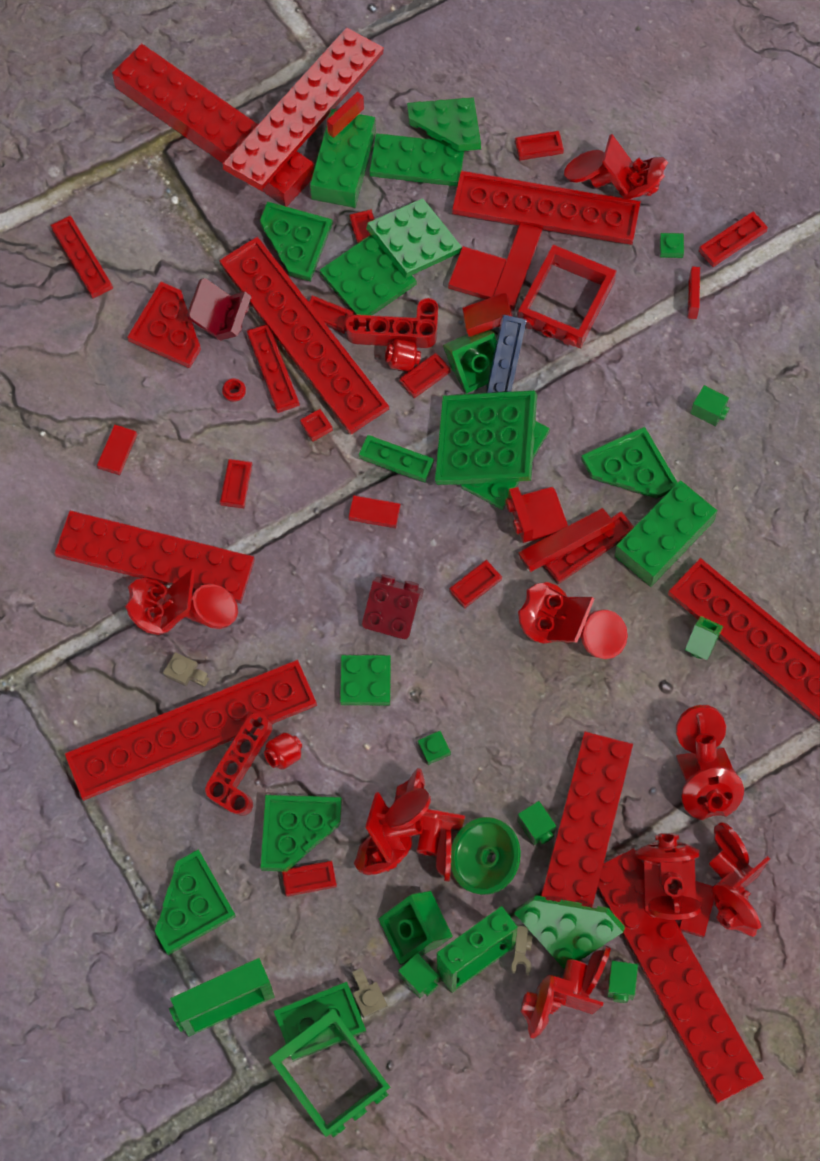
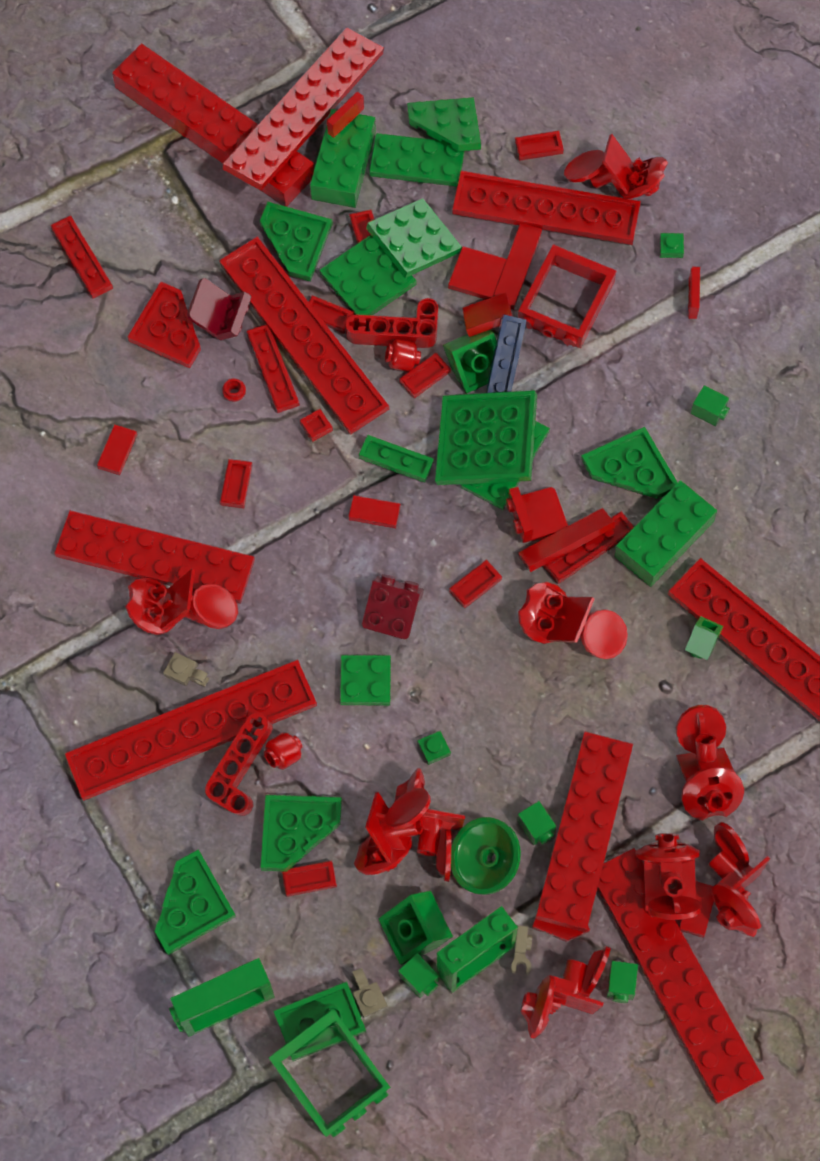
(568, 927): green plate -> none
(733, 239): red plate -> none

